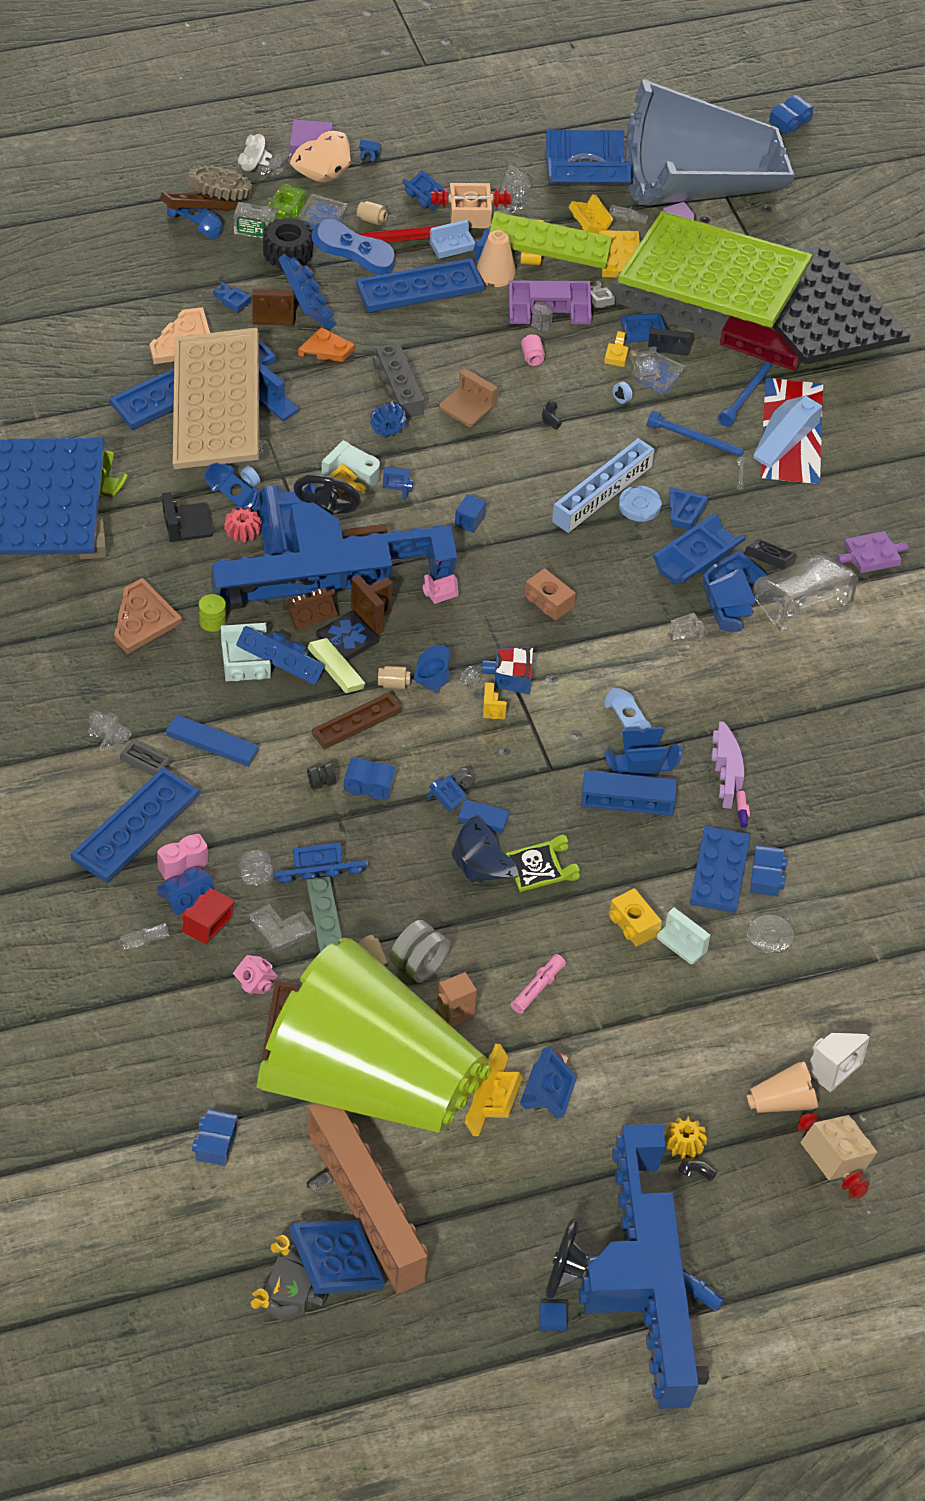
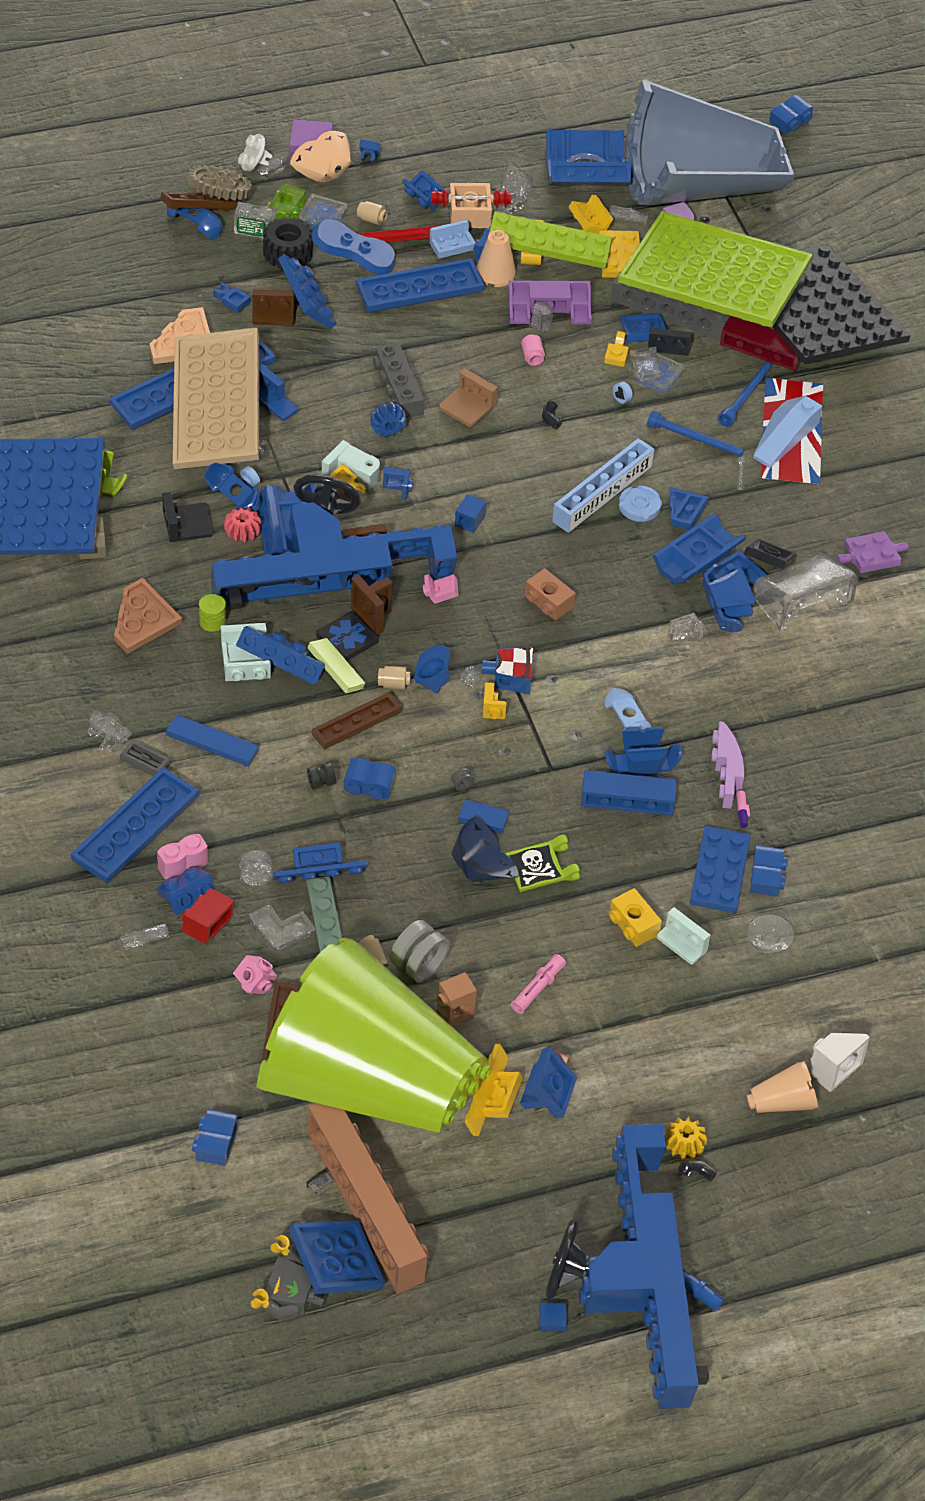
(311, 610): reddish brown bracket -> none
(327, 346): orange wing -> none
(447, 792): blue bracket -> none
(601, 296): light grey plate -> none
(838, 1150): tan brick -> none

